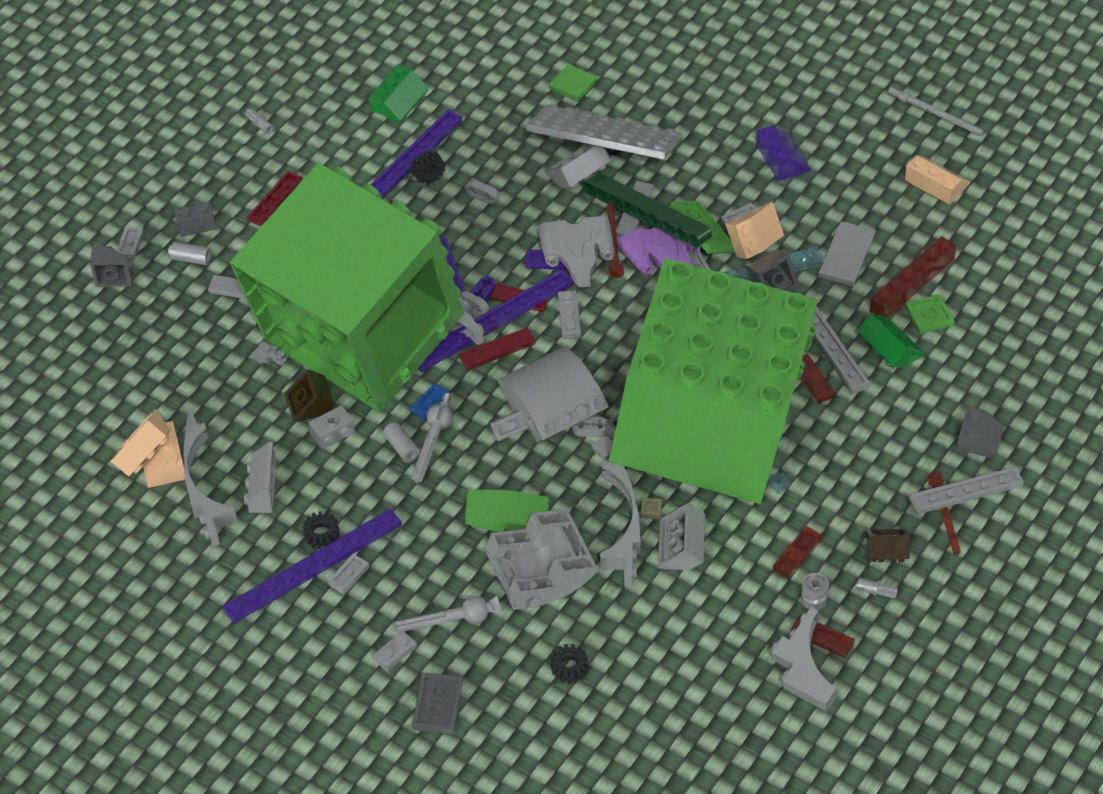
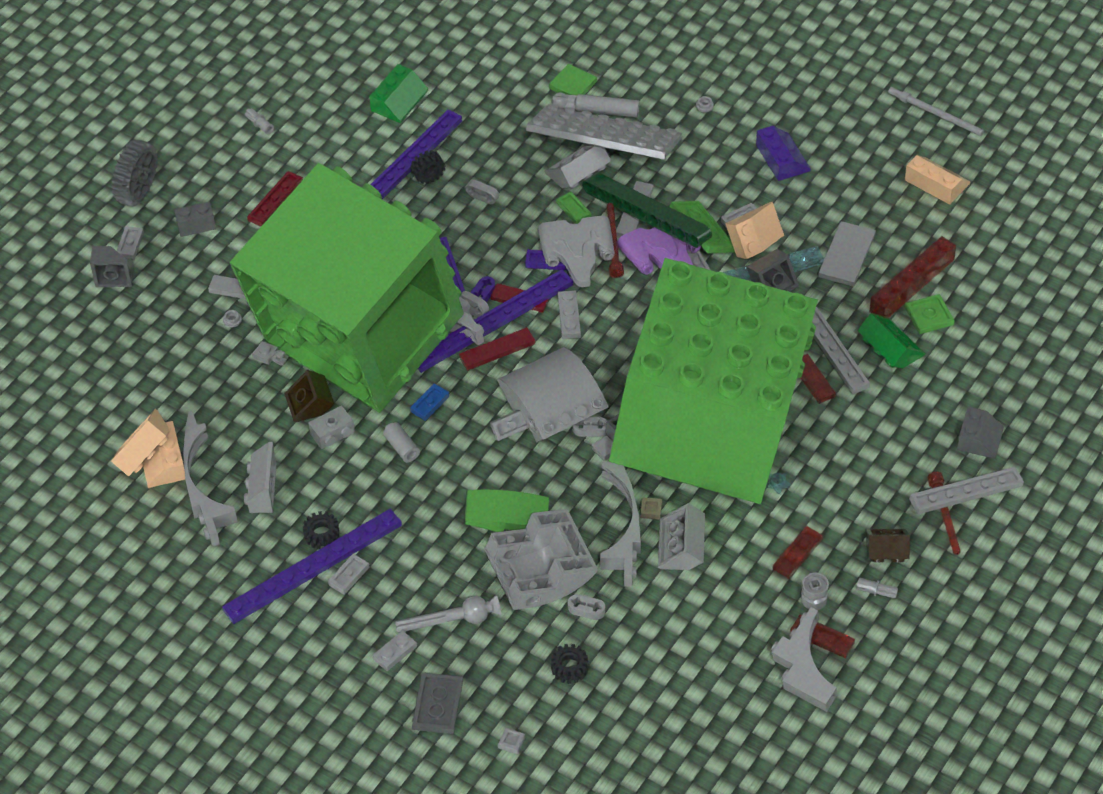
(134, 172): none -> dark grey gear
(190, 253): light grey brick -> none
(232, 318): none -> light grey plate
(439, 418): light grey piece -> none
(511, 741): none -> light grey tile
(573, 207): none -> bright green tile
(586, 607): none -> light grey beam
(598, 104): none -> light grey piece
(704, 104): none -> light grey plate

